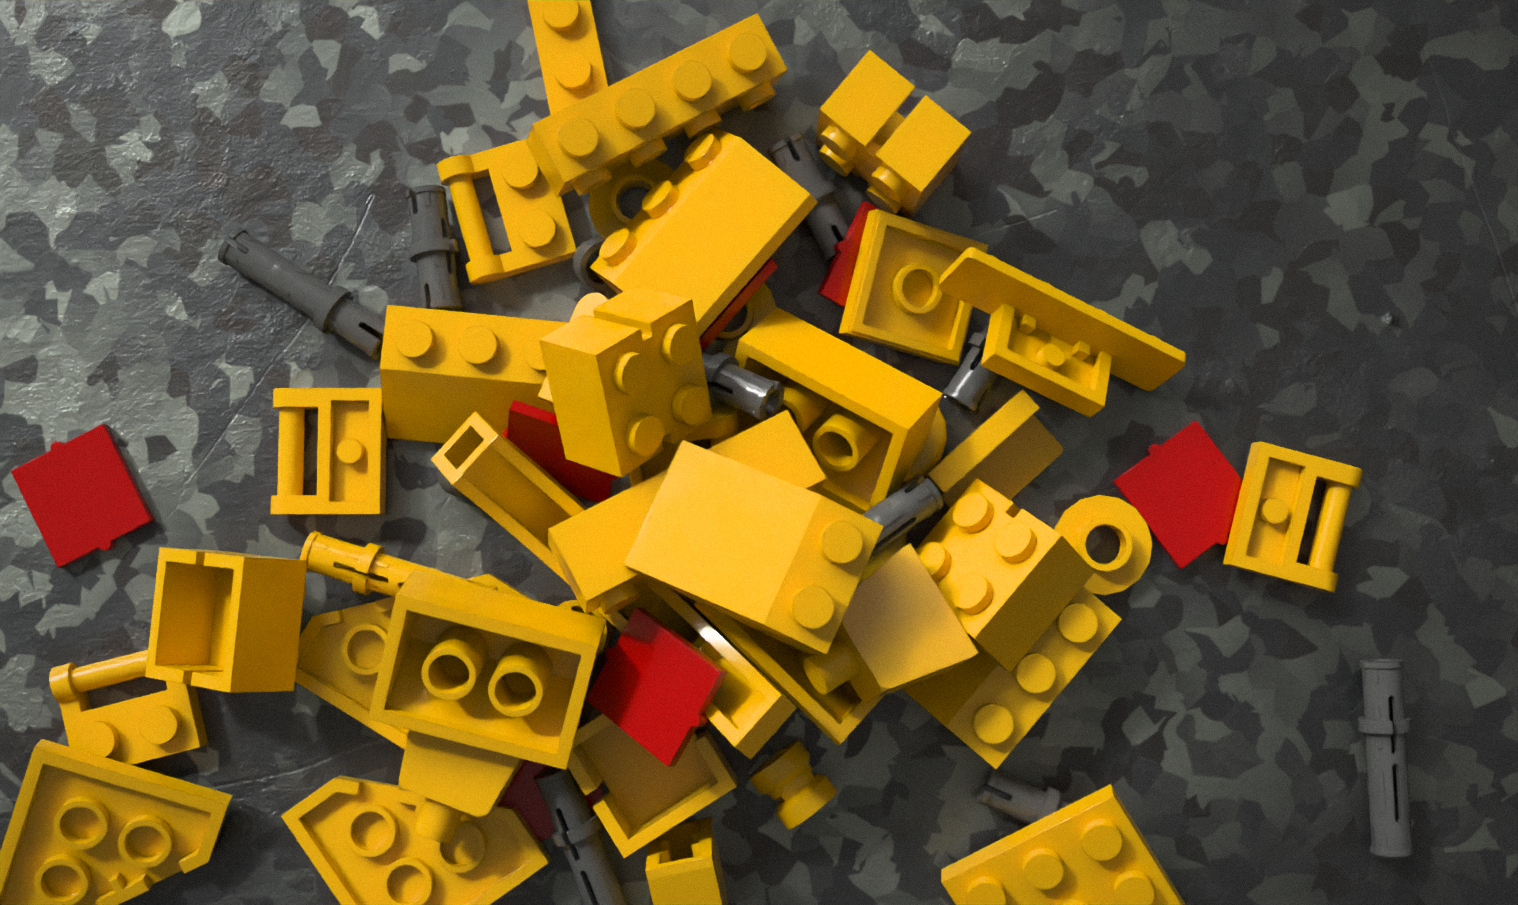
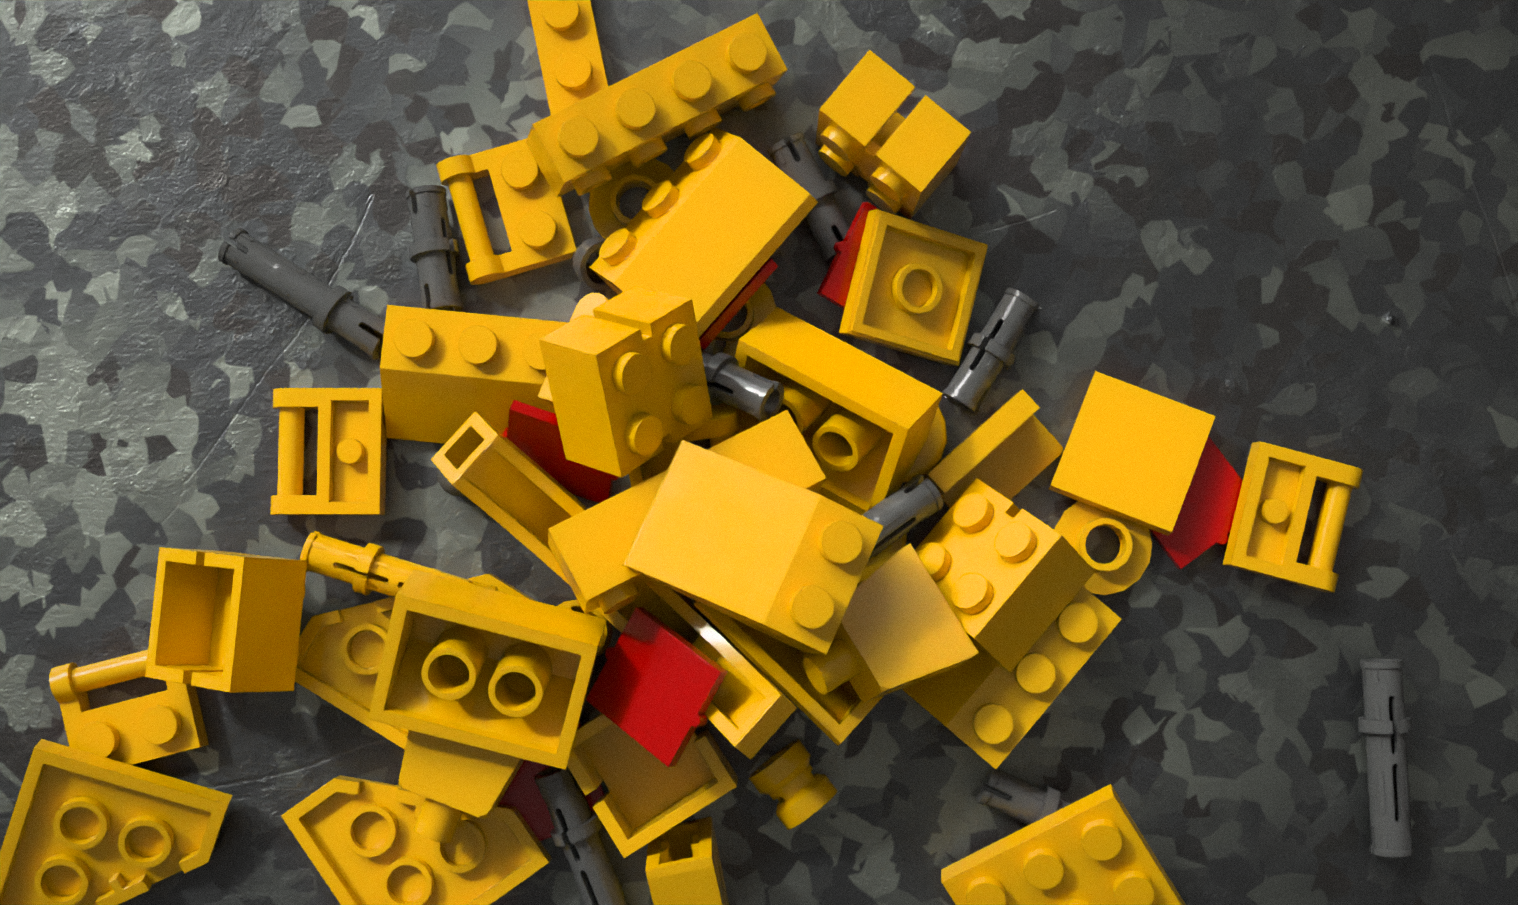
(82, 496): red piece -> none
(1053, 338): yellow bracket -> none
(1132, 453): none -> yellow tile

